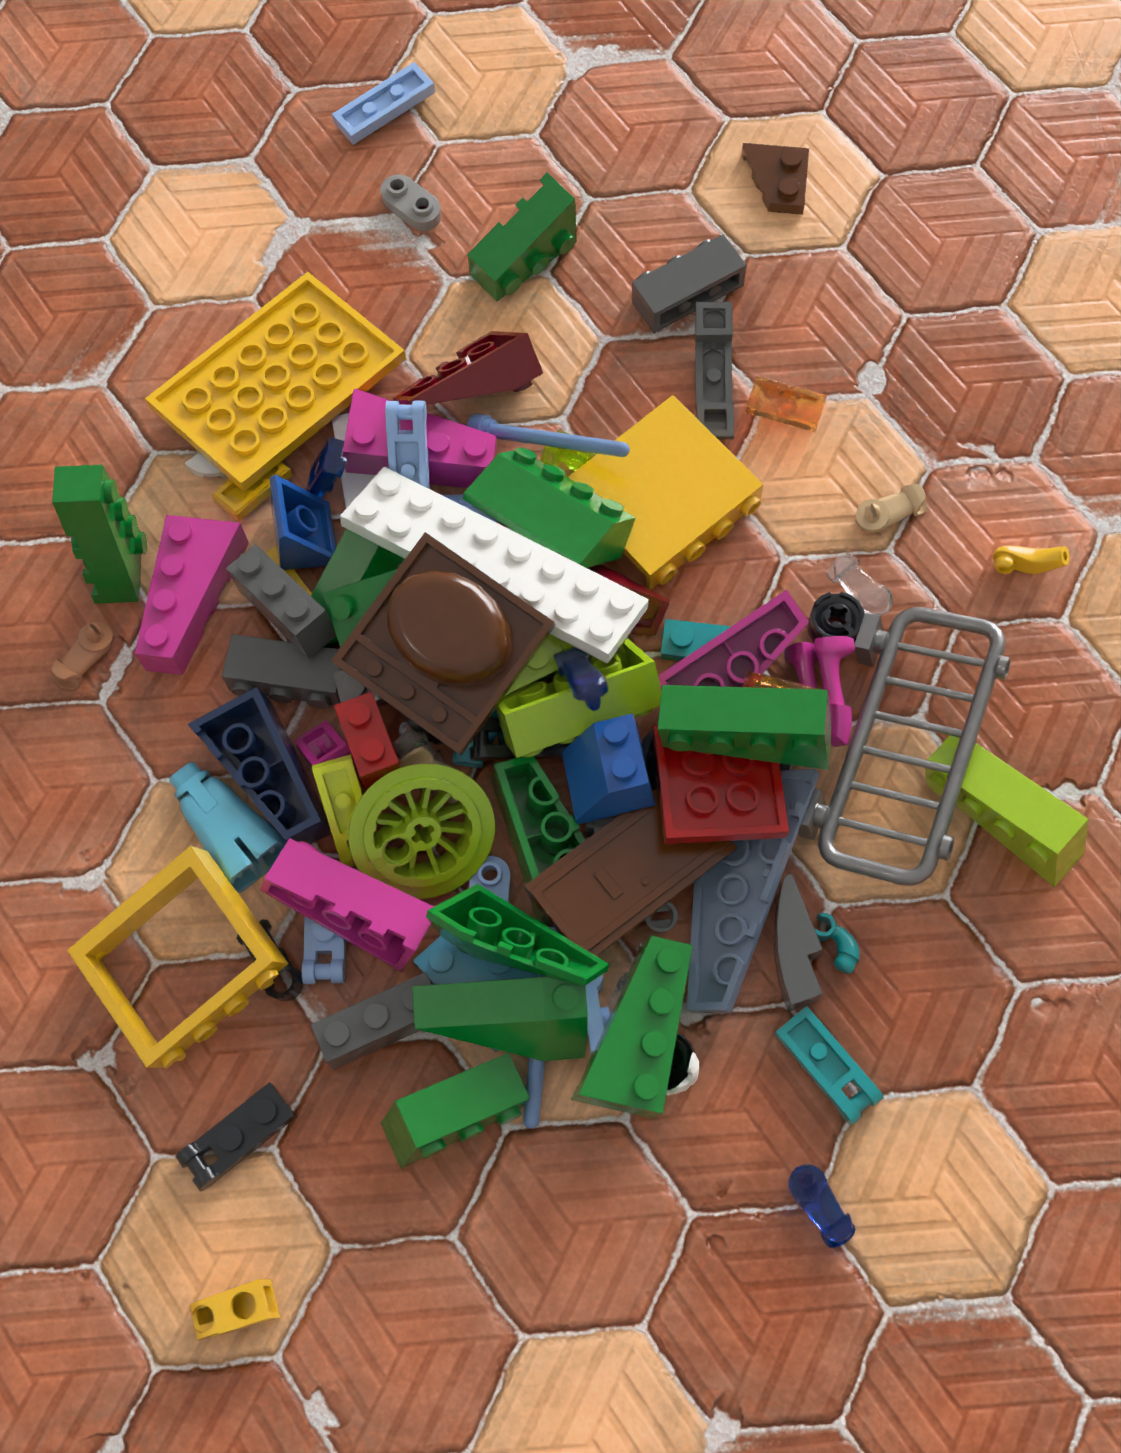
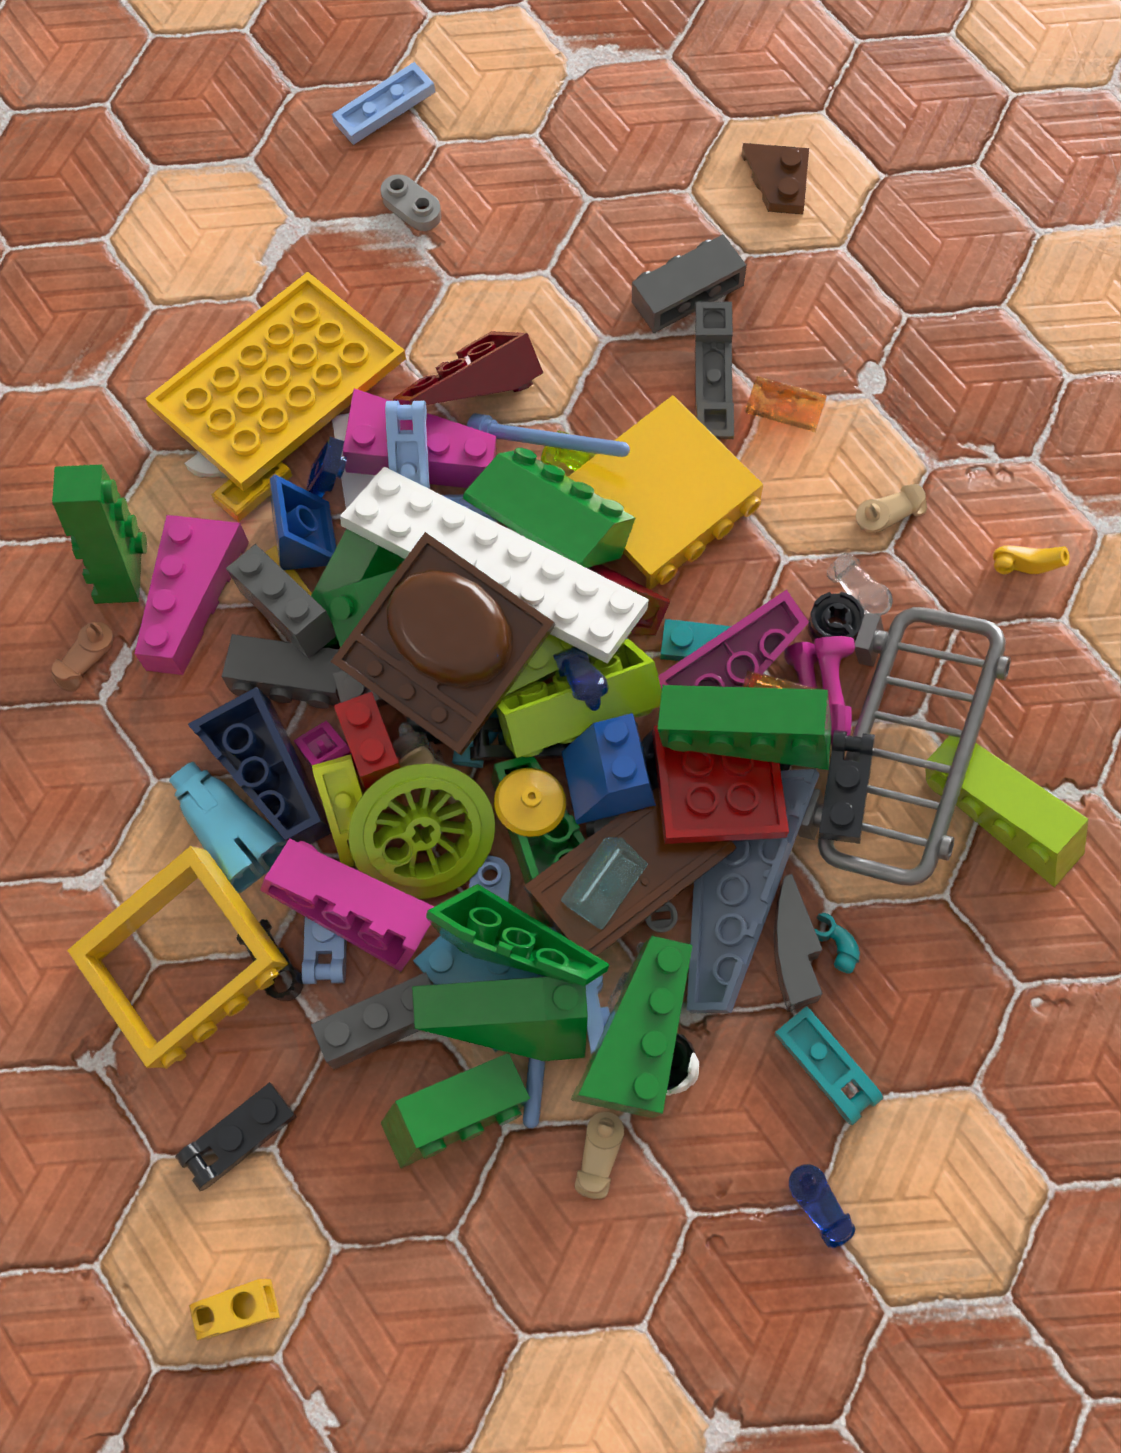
(527, 241): green wedge -> none
(530, 802): none -> yellow piece
(601, 1147): none -> tan piece
(605, 881): none -> clear light blue slope
(846, 788): none -> black plate

